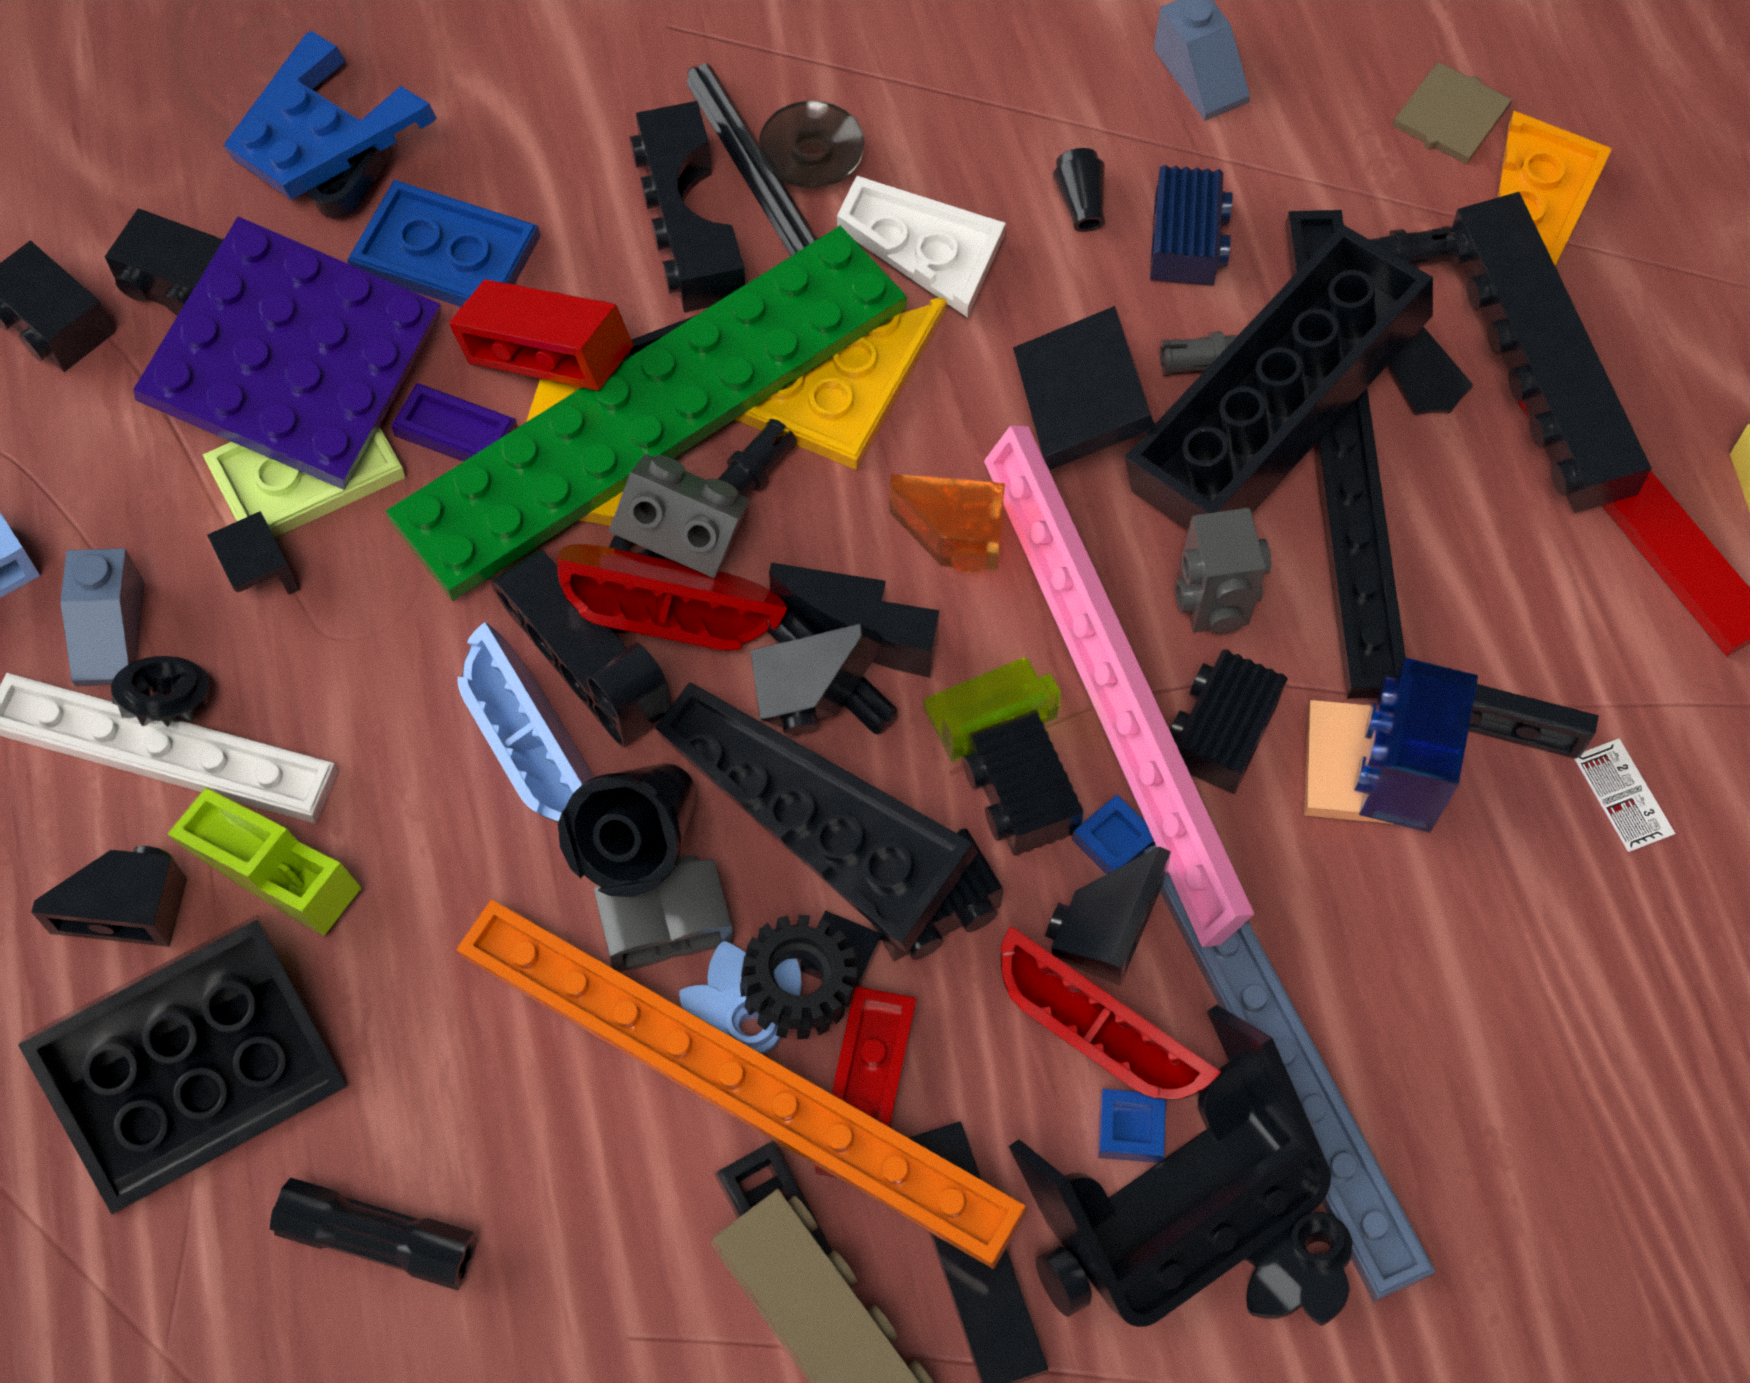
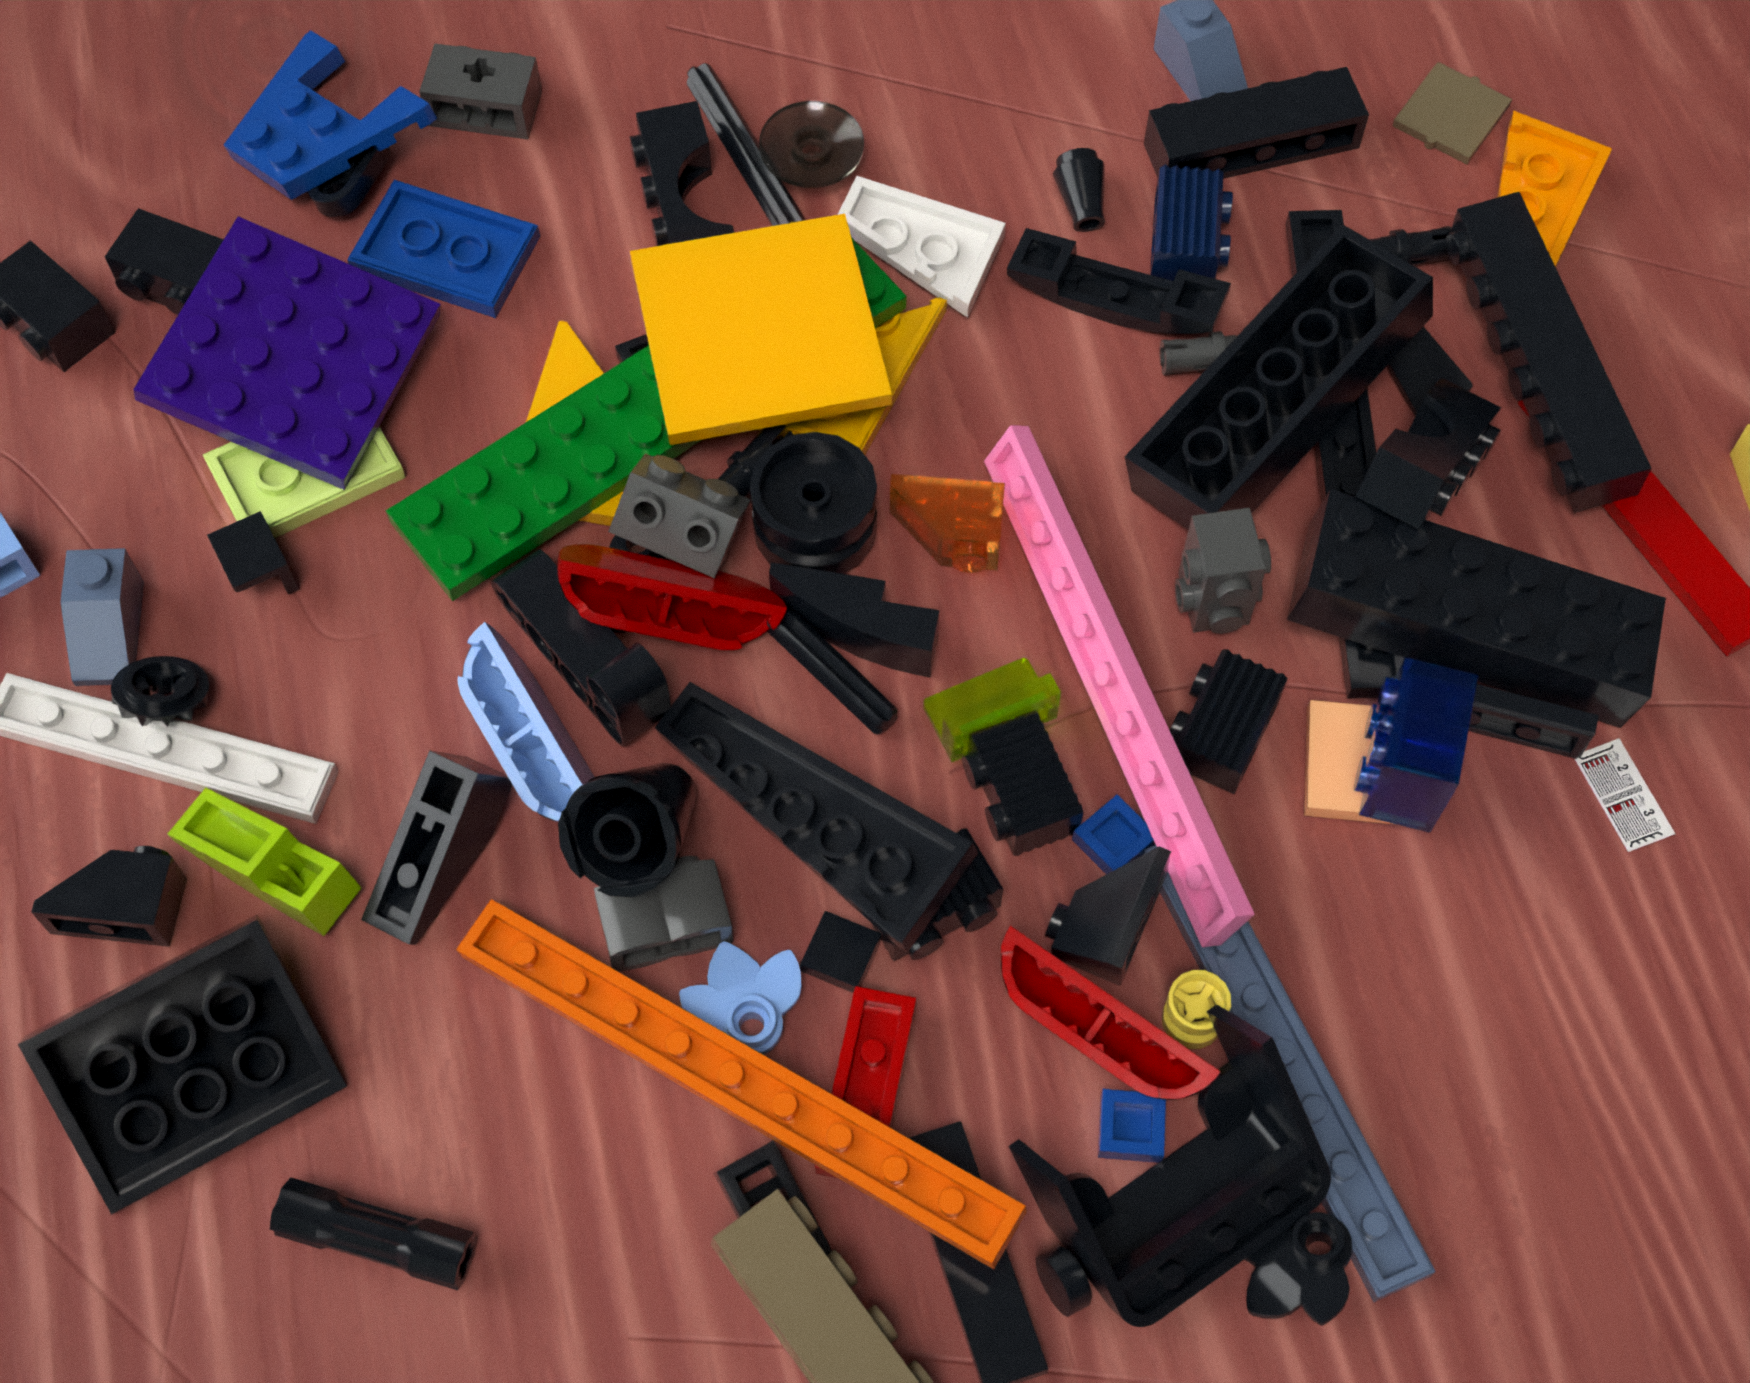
(436, 842): none -> black slope
(449, 423): dark purple tile -> none
(482, 90): none -> dark grey brick
(541, 334): red brick -> none
(759, 329): none -> yellow tile
(803, 943): black tyre -> none
(811, 675): slope -> none
(814, 503): none -> black wheel
(1083, 388): black tile -> none
(1115, 293): none -> black slope
(1196, 994): none -> light yellow wheel
(1259, 125): none -> black brick
(1432, 461): none -> black arch
(1478, 609): none -> black brick

